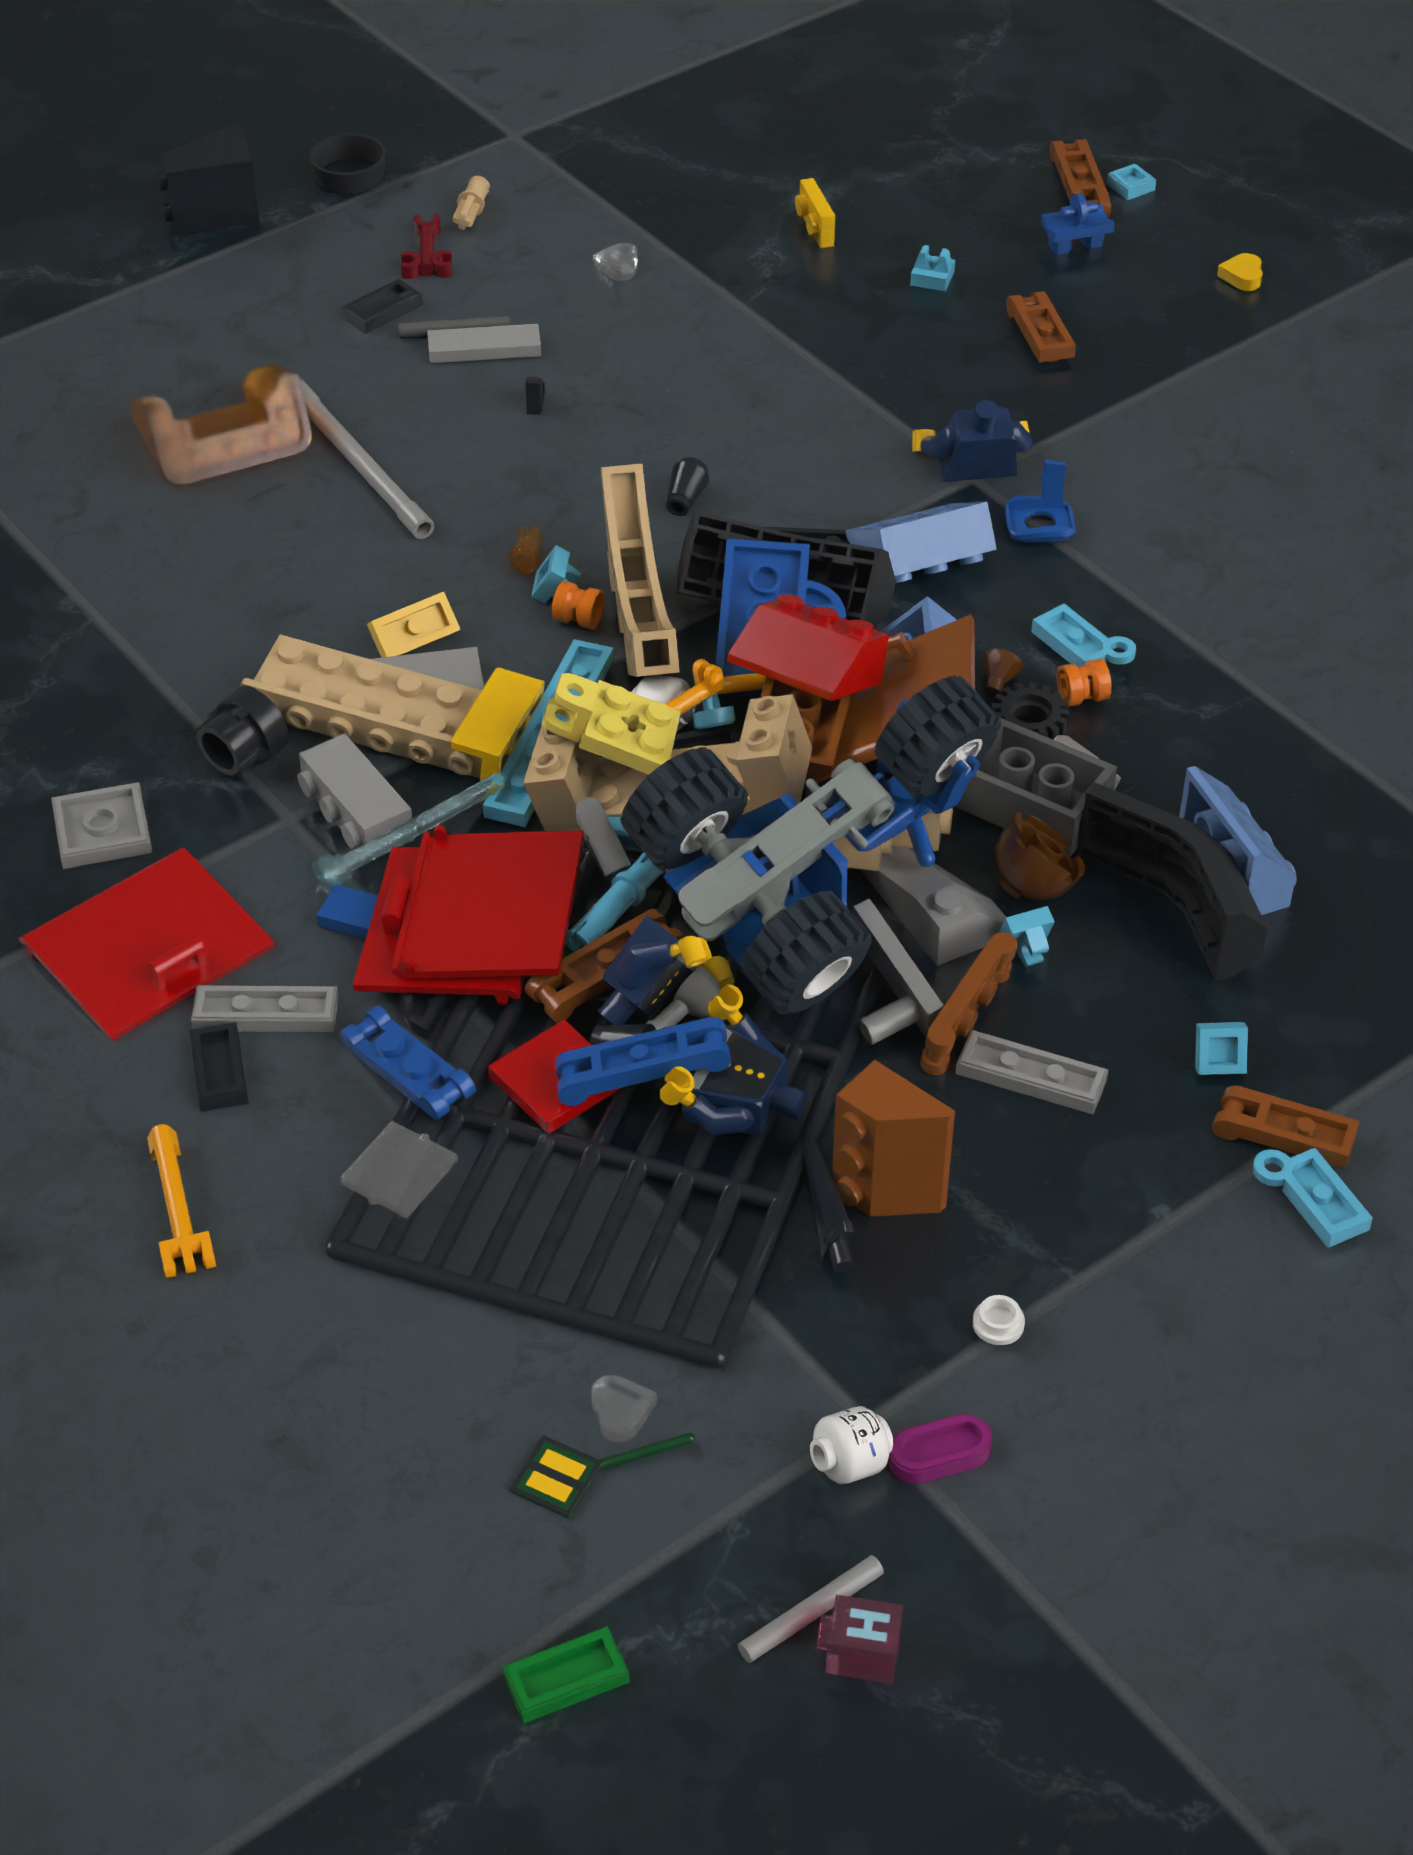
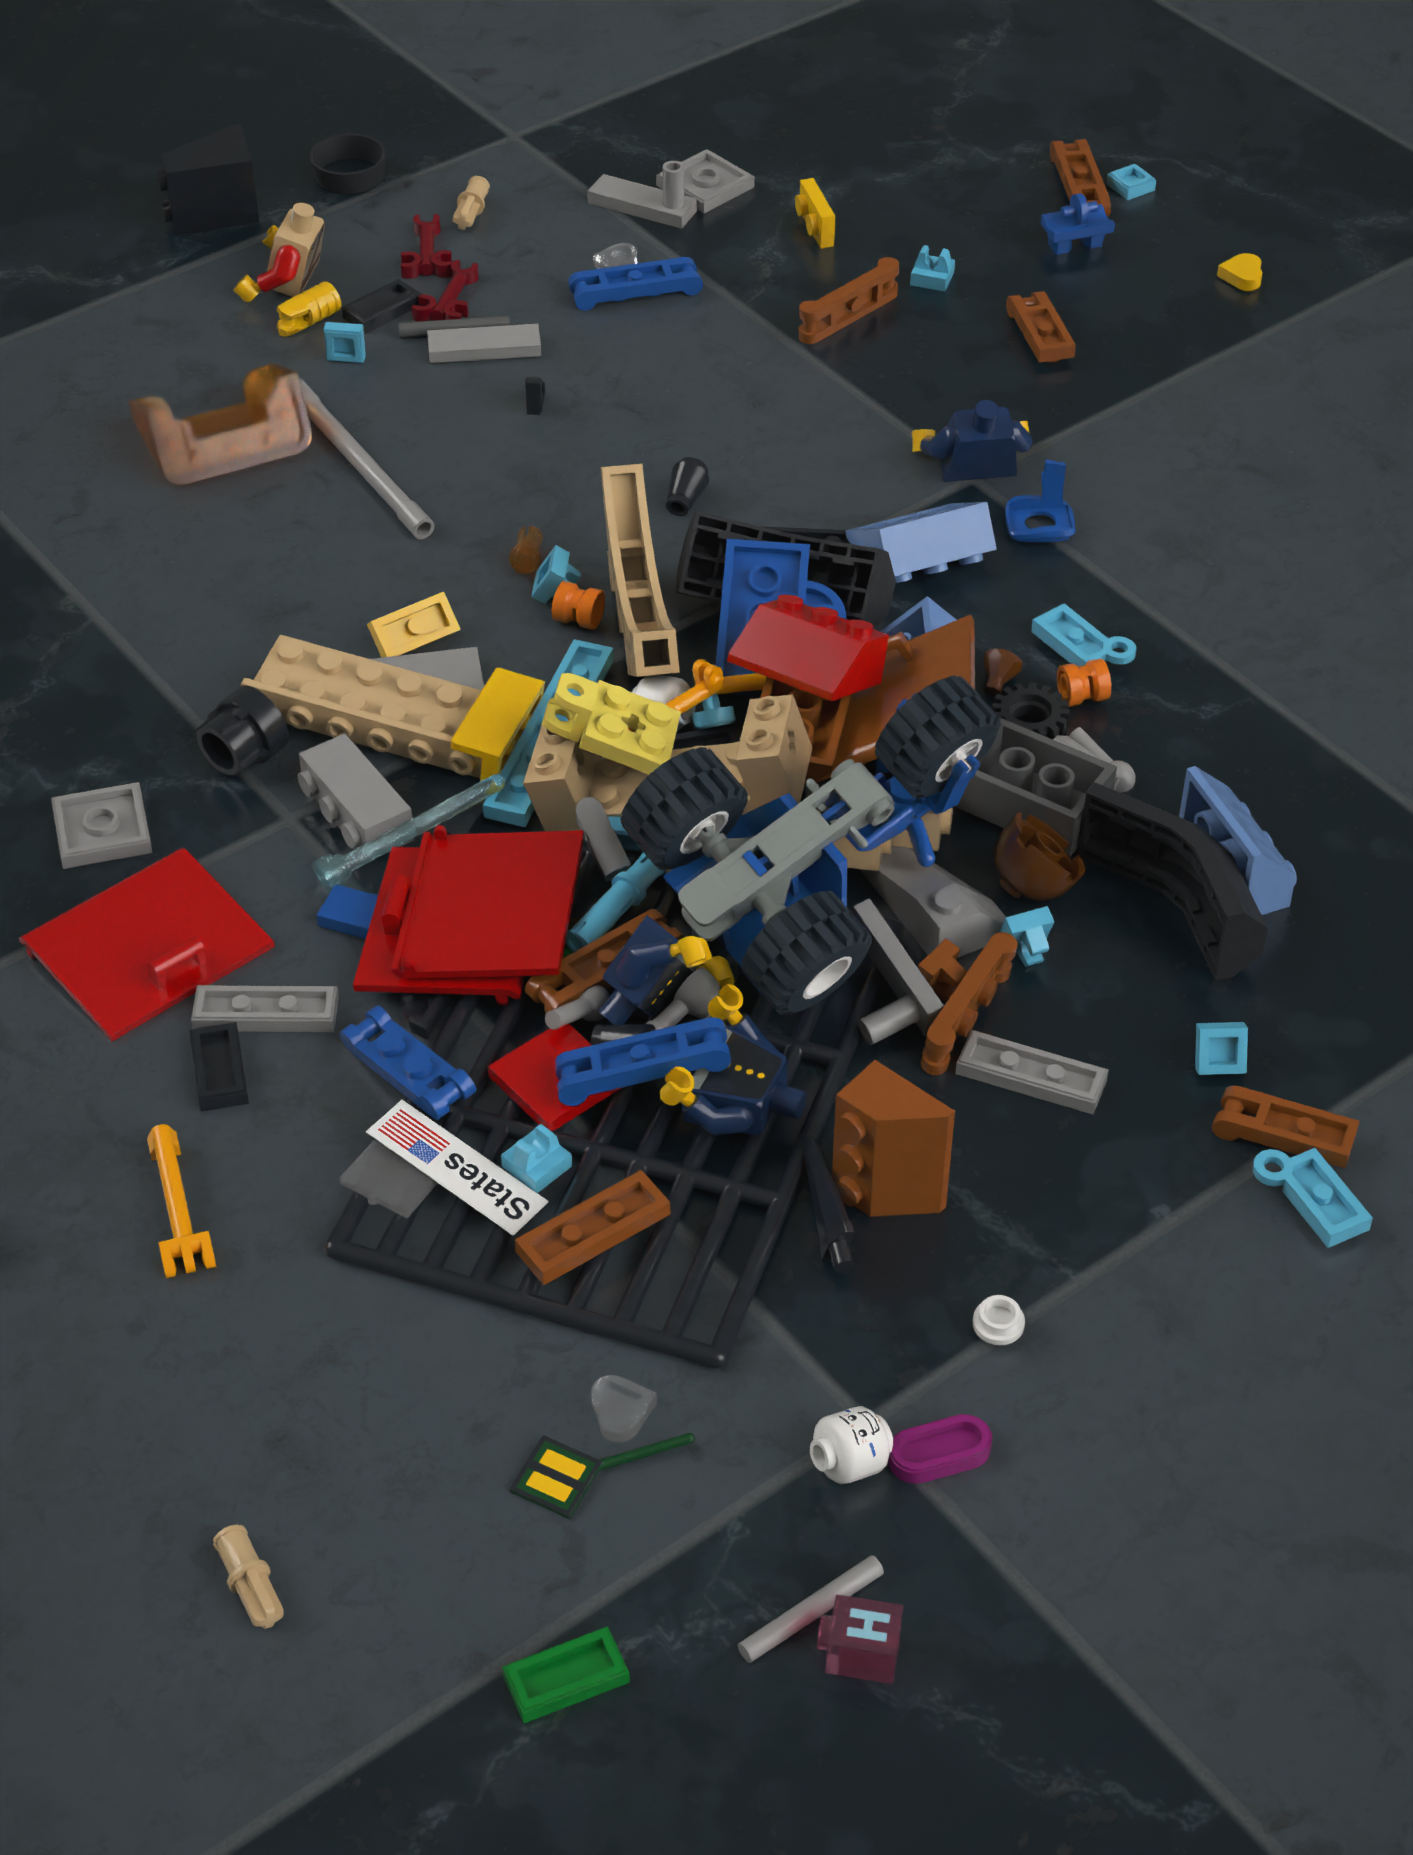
(248, 1576): none -> tan axle
(293, 255): none -> torso
(307, 308): none -> yellow hinge
(344, 342): none -> medium azure tile
(447, 306): none -> dark red bar
(457, 1167): none -> white sticker
(537, 1159): none -> medium azure tile
(584, 1007): none -> light grey bar
(592, 1227): none -> dark orange plate
(634, 281): none -> blue plate
(643, 201): none -> light grey piece
(712, 180): none -> light grey tile
(848, 302): none -> dark orange plate
(942, 969): none -> dark orange tile
(1124, 770): none -> light grey bar

